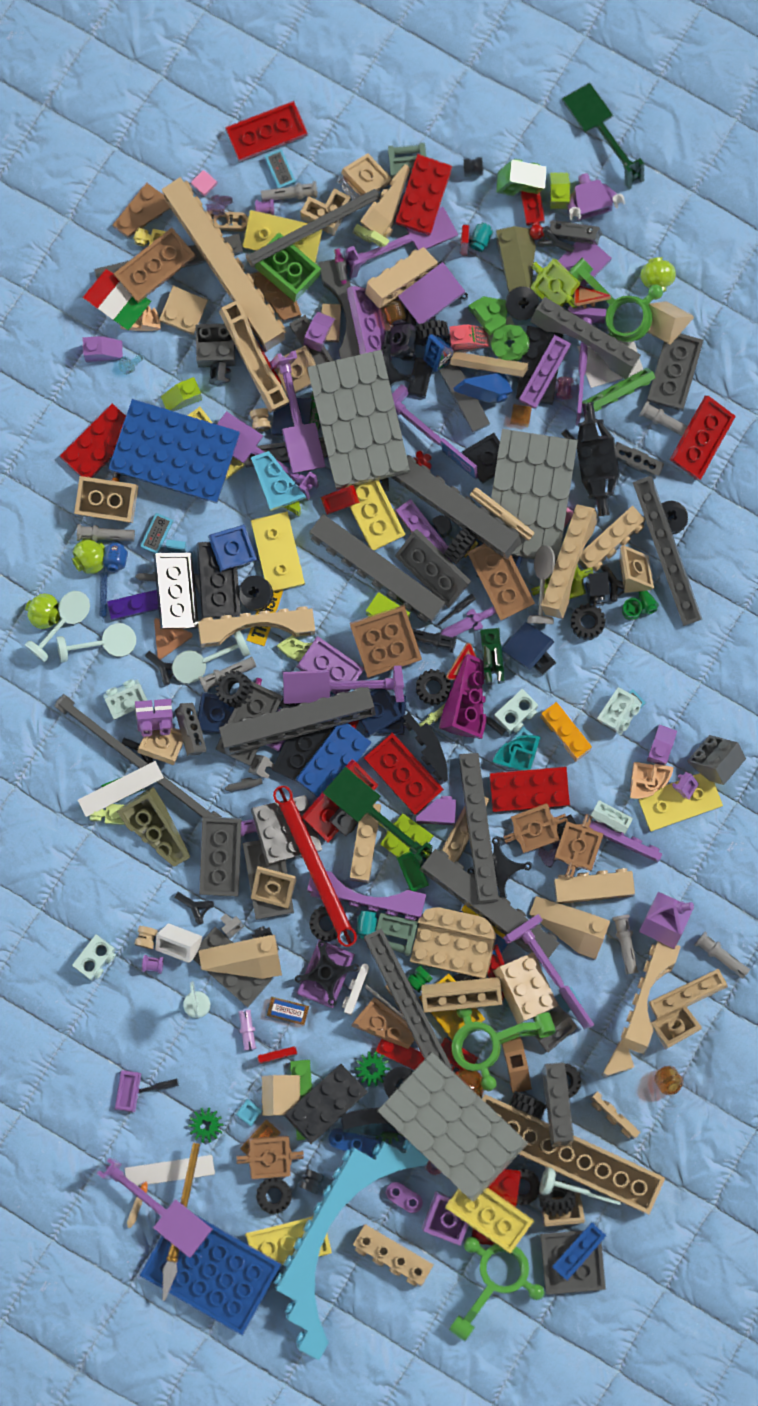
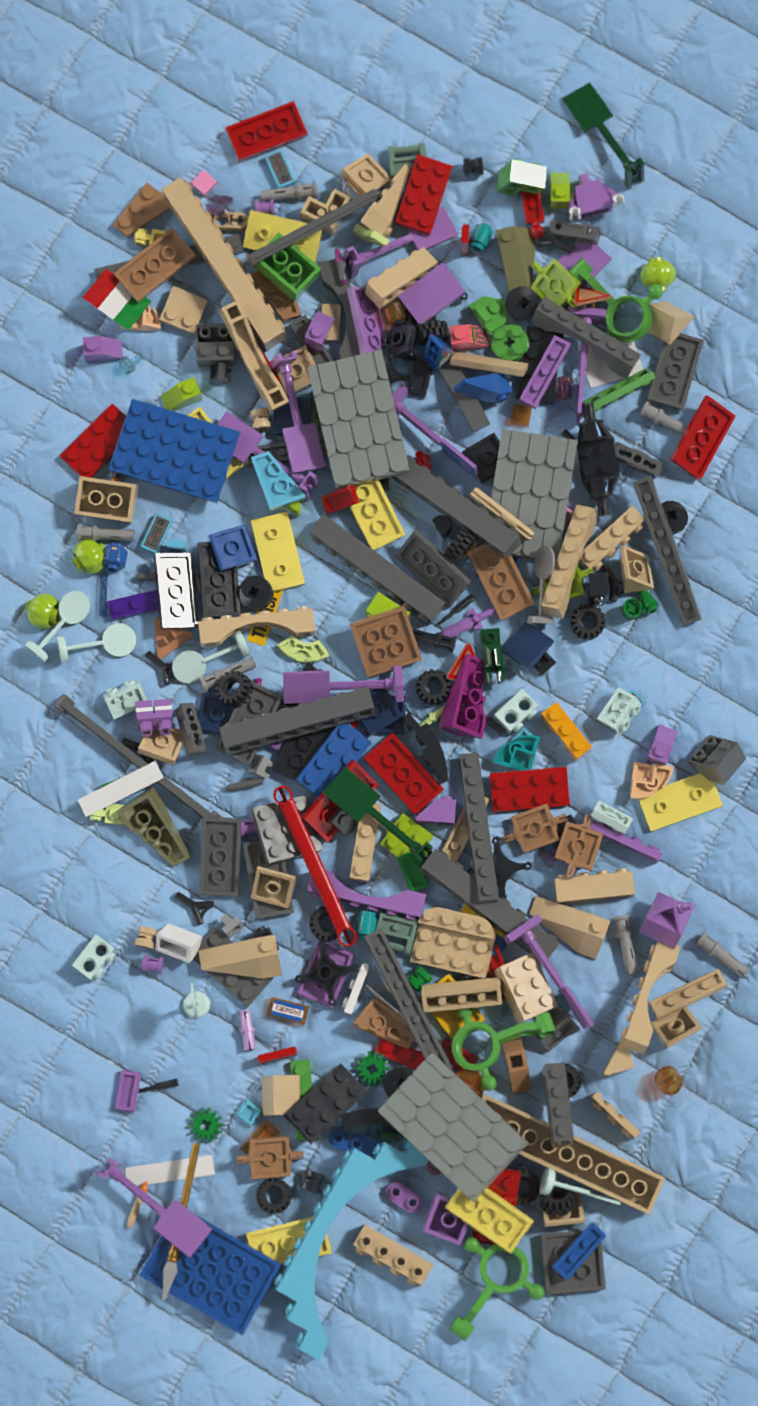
(324, 657): medium lavender tile -> none
(415, 520): medium lavender plate -> none
(528, 1105): black tyre -> none
(686, 785): medium lavender tile -> none

